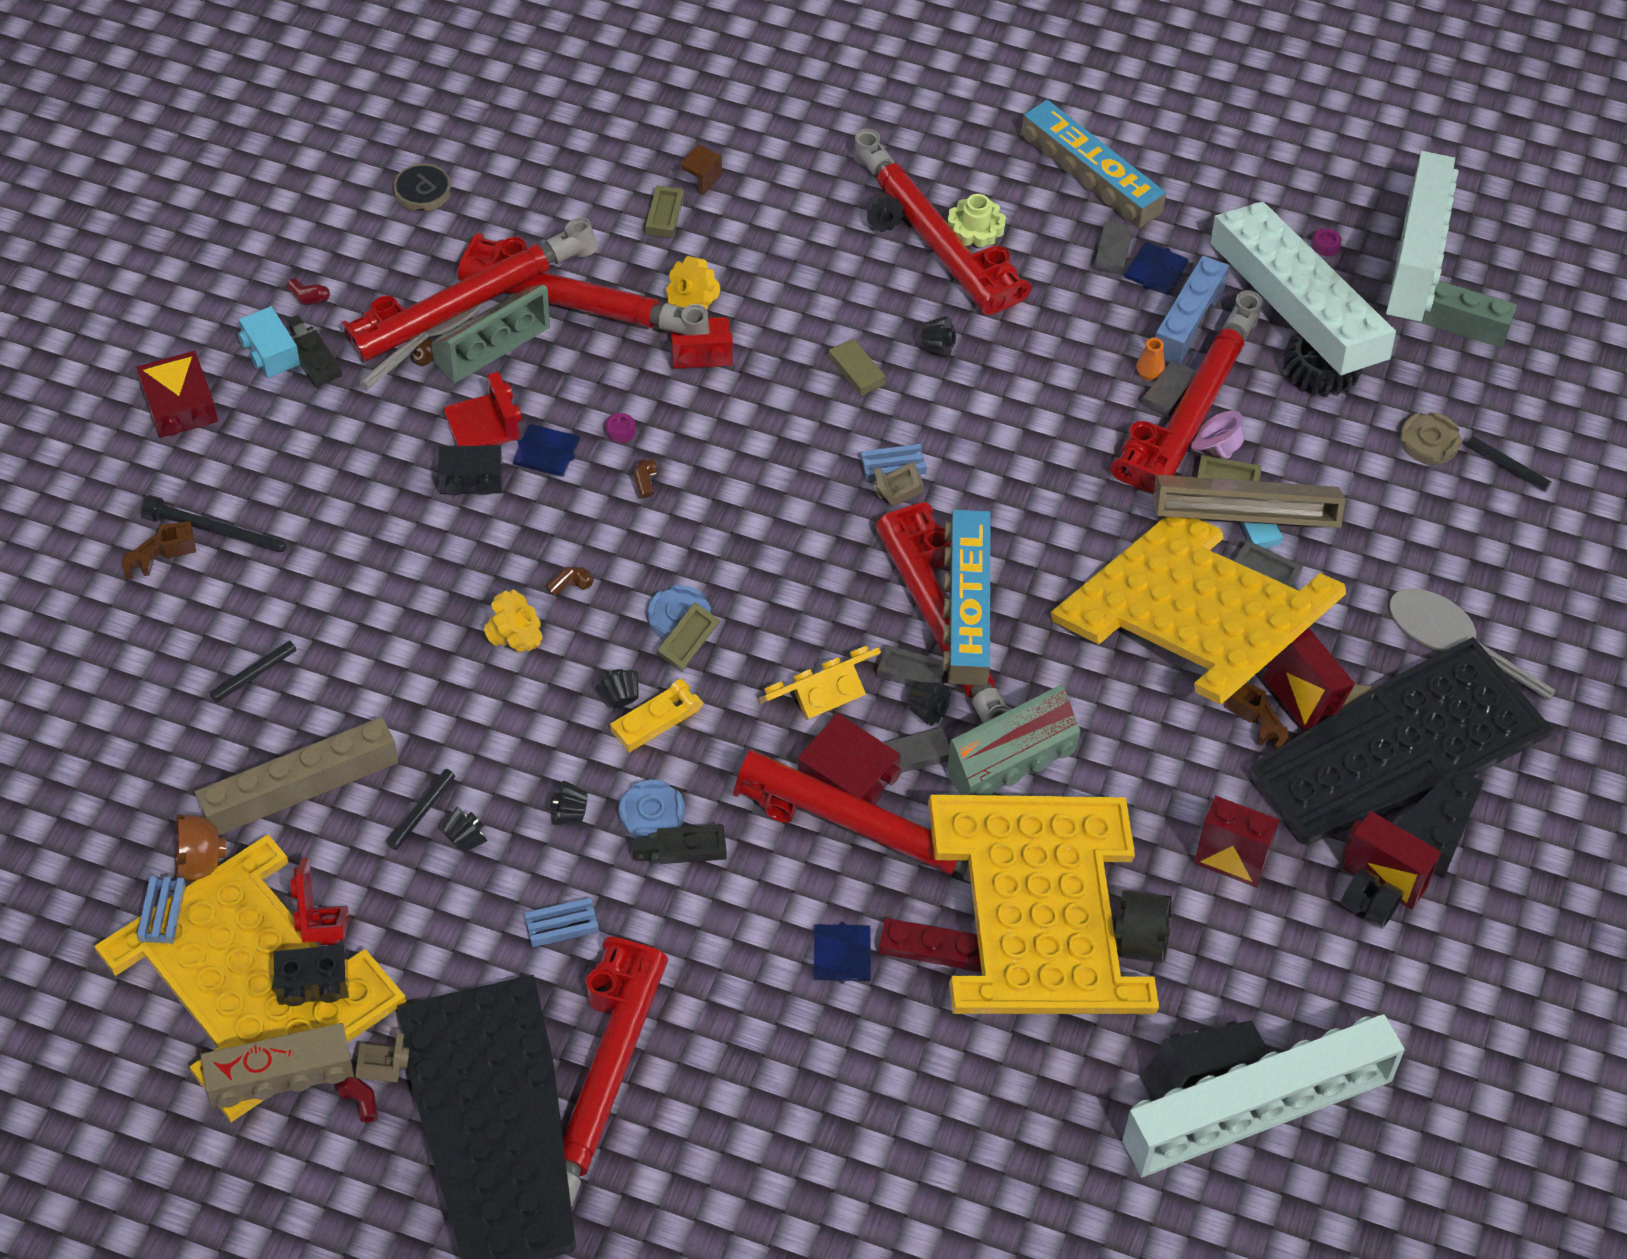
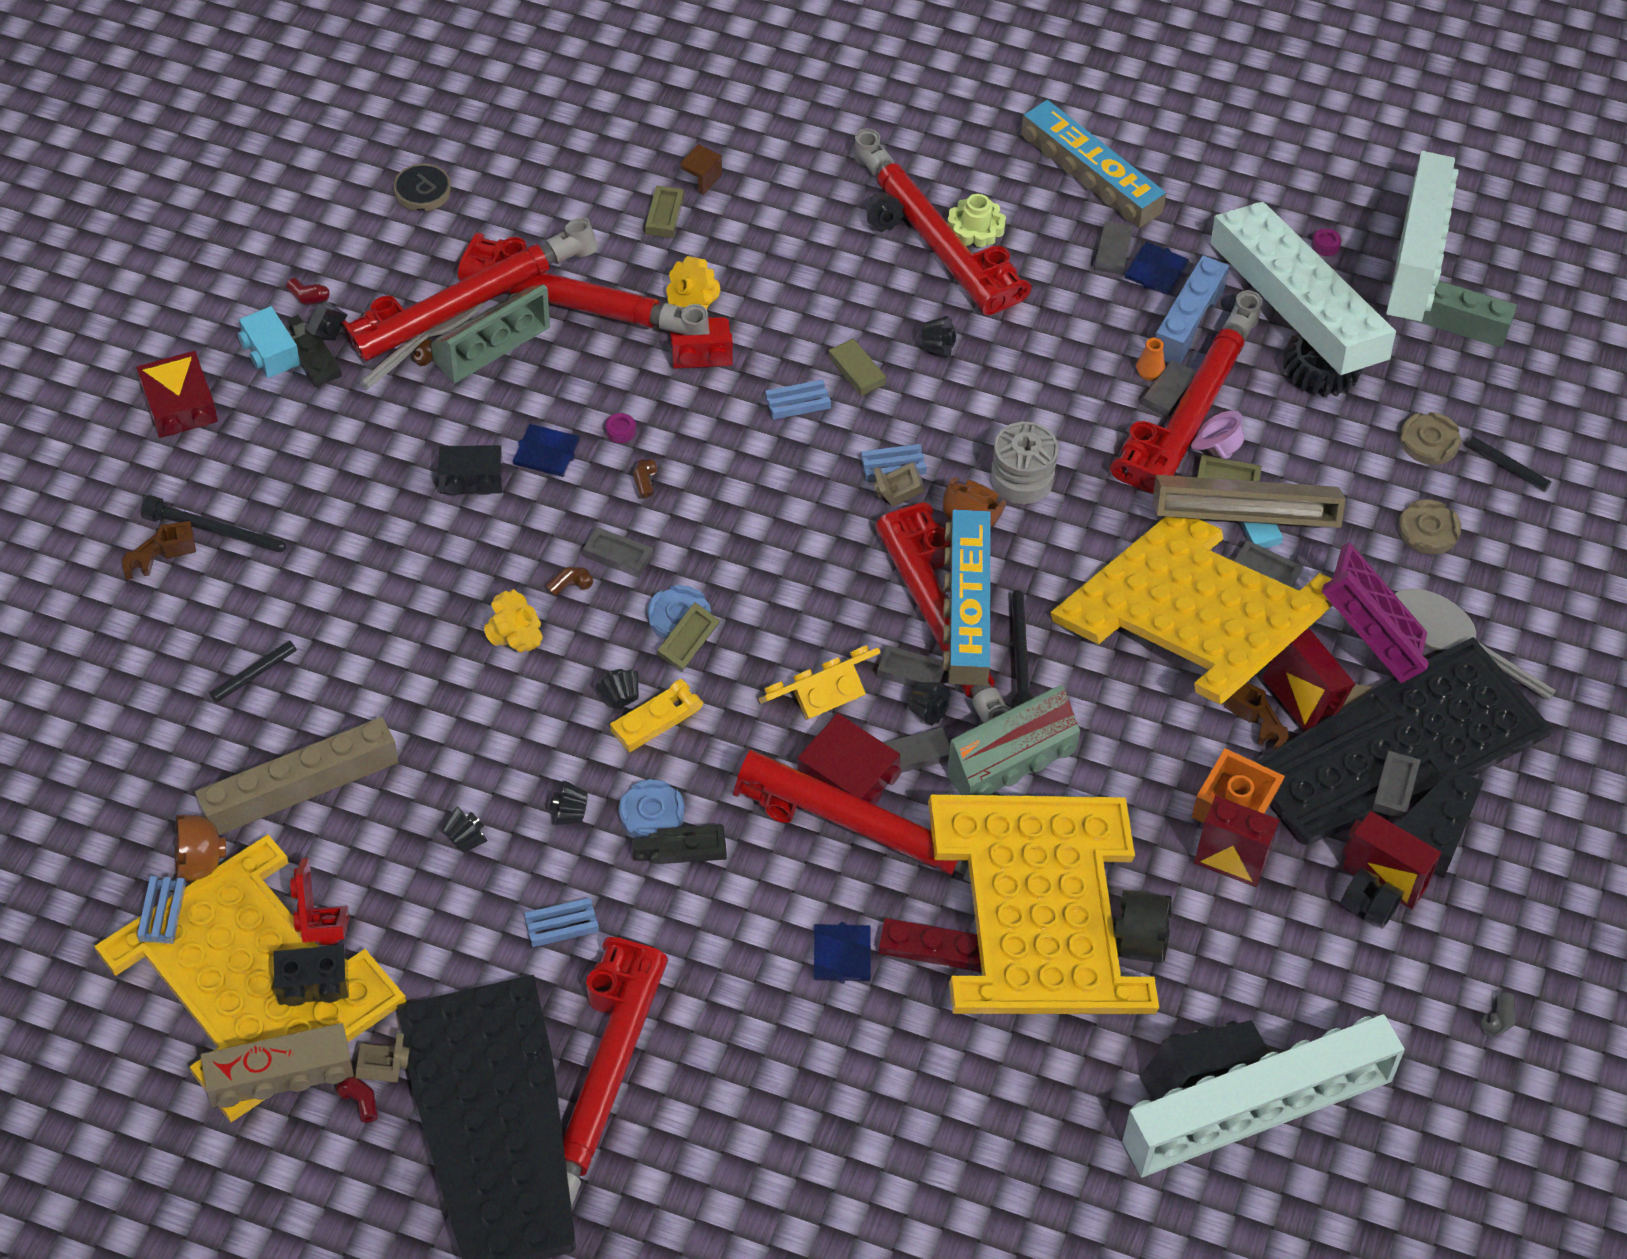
(326, 321): none -> black bracket
(420, 809): black bar -> none
(487, 418): red bracket -> none
(618, 552): none -> flat silver tile
(796, 396): none -> medium blue tile
(972, 497): none -> dark orange cylinder
(1020, 648): none -> black piece
(1024, 462): none -> light grey wheel
(1239, 782): none -> orange slope
(1377, 615): none -> magenta fence
(1396, 784): none -> flat silver tile
(1429, 527): none -> dark tan tile
(1503, 1019): none -> dark grey arm

